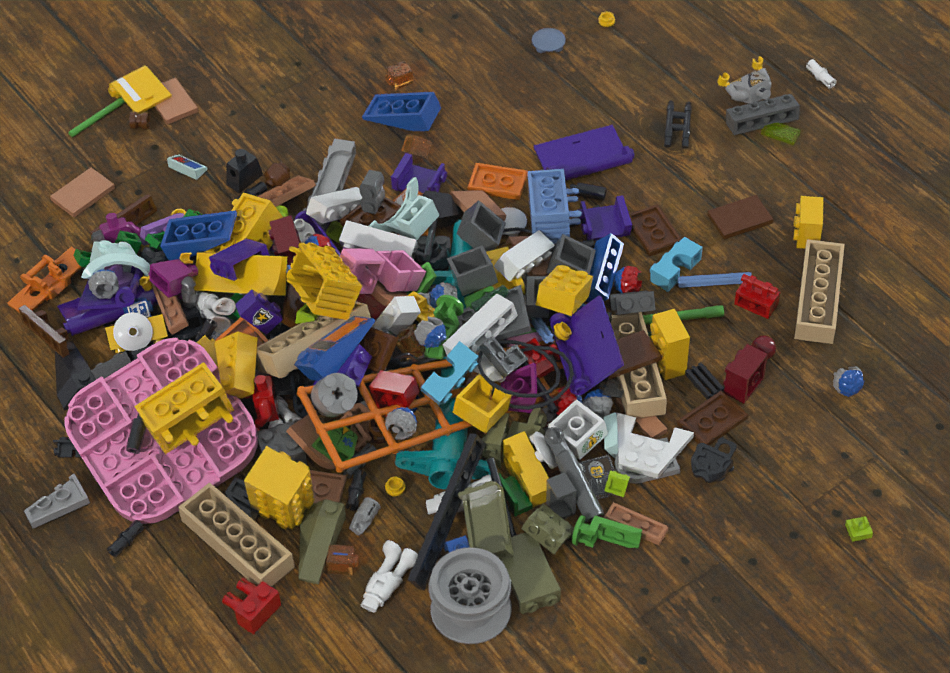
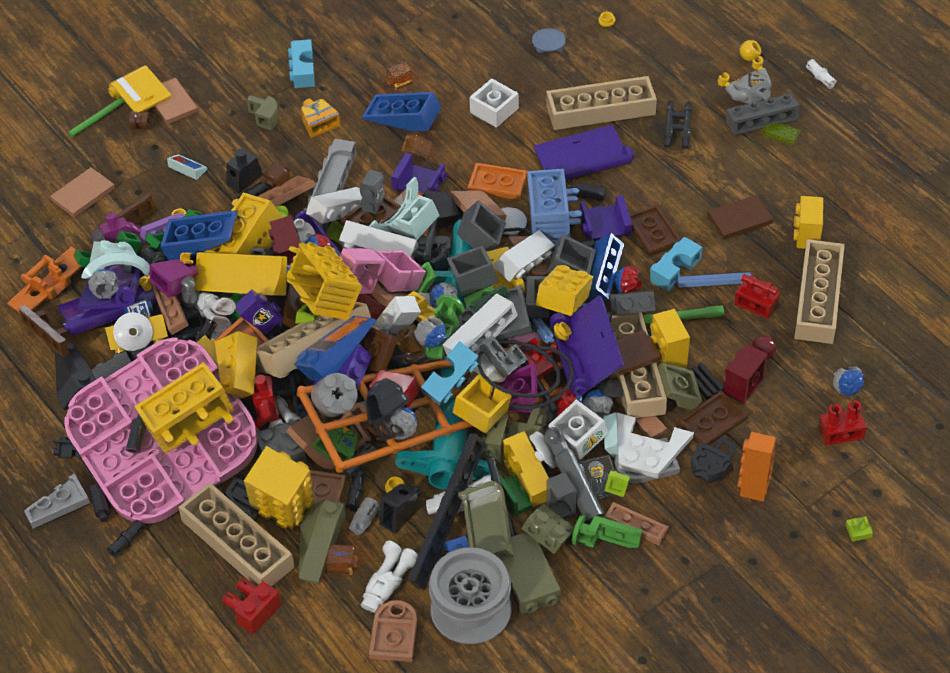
(99, 502): none -> black cylinder
(223, 261): dark purple panel -> none
(265, 111): none -> olive brick
(301, 63): none -> medium azure arch
(319, 117): none -> light orange torso
(382, 401): none -> black piece
(393, 634): none -> nougat tile
(398, 507): none -> black torso
(494, 102): none -> white brick
(601, 102): none -> tan brick
(680, 385): none -> olive plate
(749, 50): none -> yellow piece
(756, 466): none -> orange wedge
(841, 425): none -> red brick

